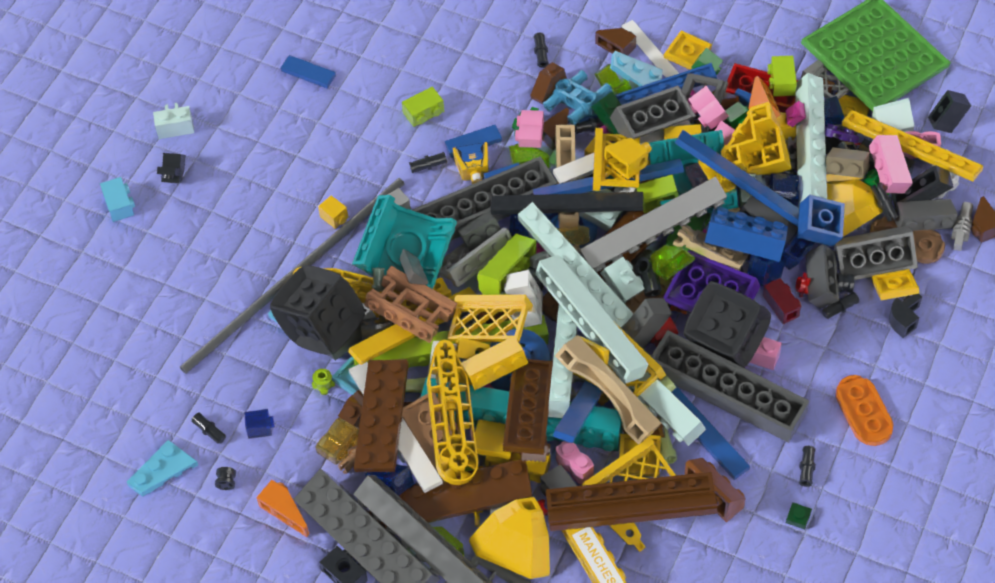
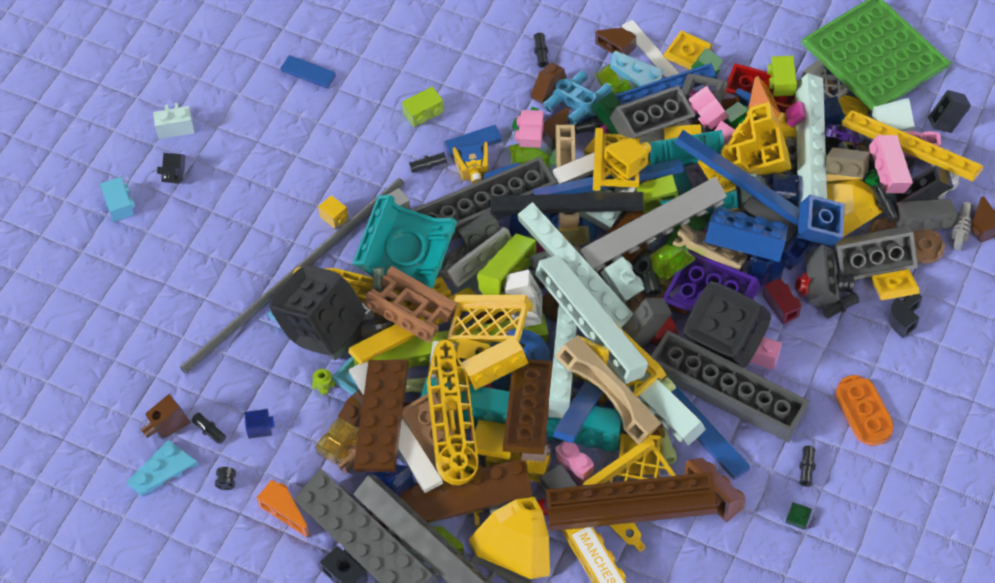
(165, 418): none -> reddish brown torso
(412, 268): dark grey slope -> none

